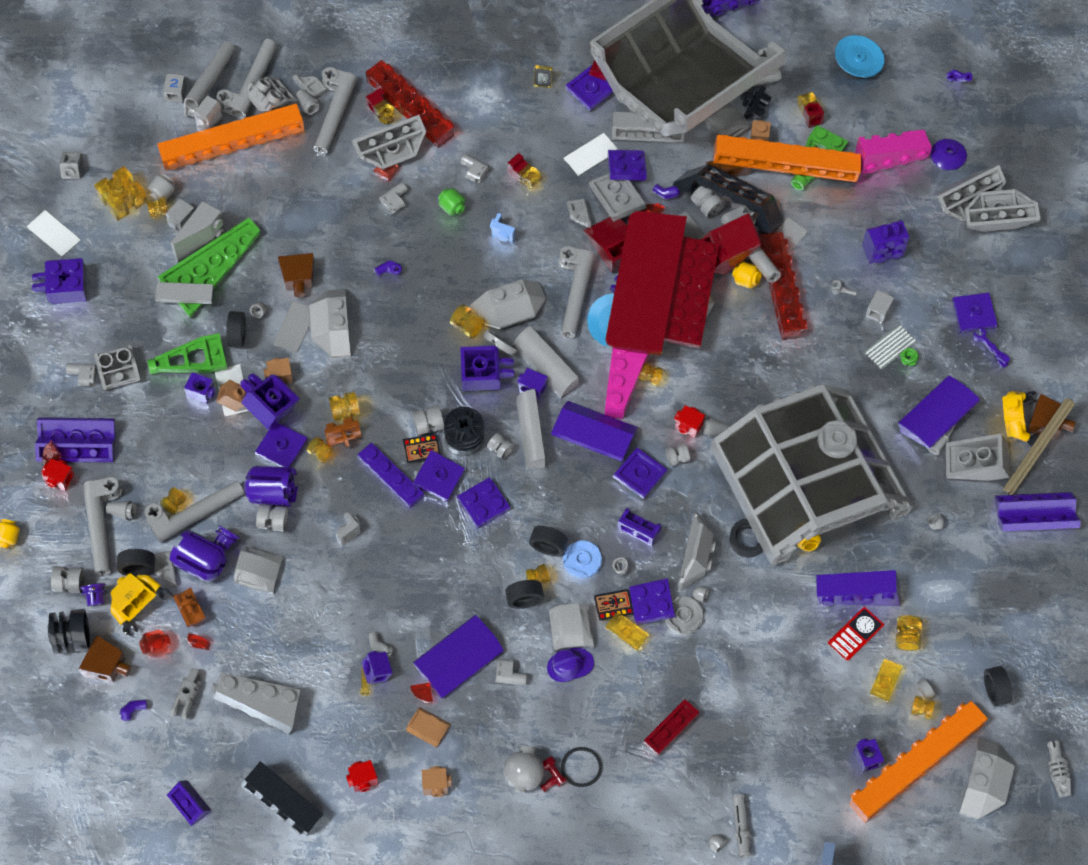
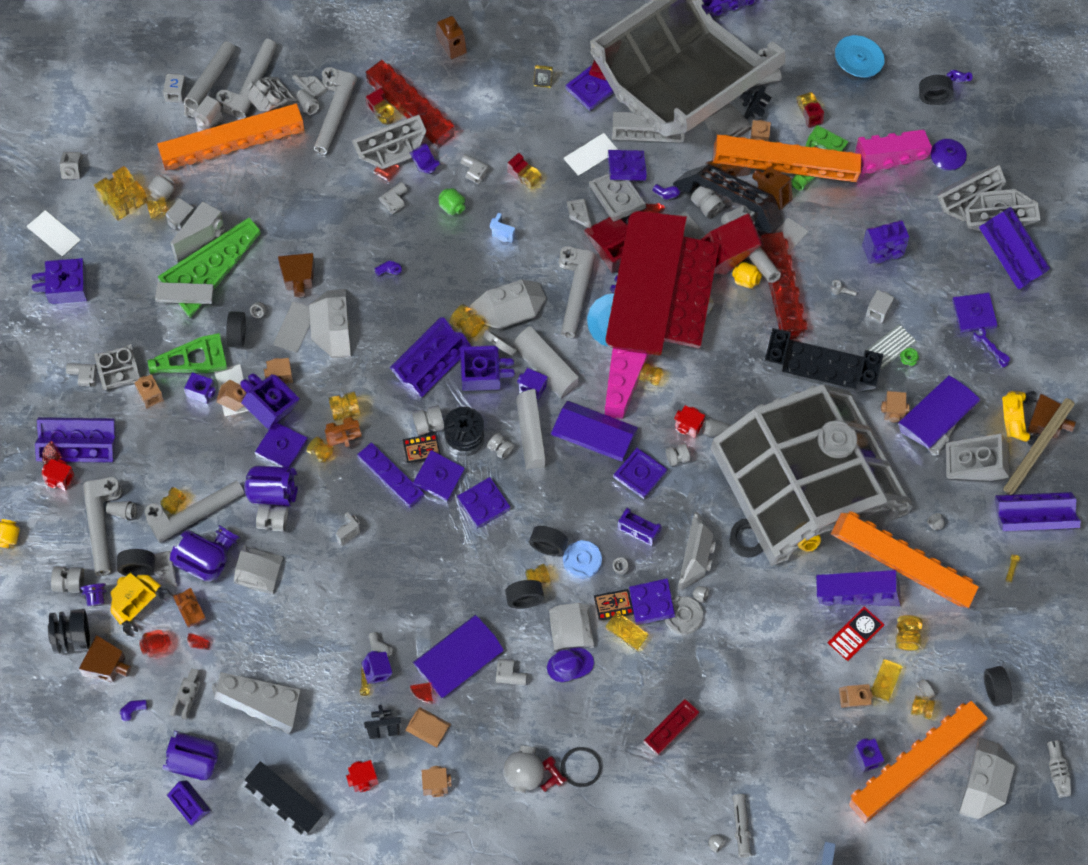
(148, 391): none -> medium nougat brick
(191, 756): none -> dark purple cylinder
(373, 726): none -> black hips
(424, 159): none -> dark purple bracket
(430, 357): none -> dark purple slope
(449, 31): none -> reddish brown torso
(776, 184): none -> reddish brown torso
(822, 364): none -> black slope
(855, 696): none -> medium nougat brick
(894, 406): none -> medium nougat brick
(904, 559): none -> orange brick
(936, 82): none -> black tyre
(1014, 248): none -> dark purple slope
(1014, 559): none -> clear yellow piece

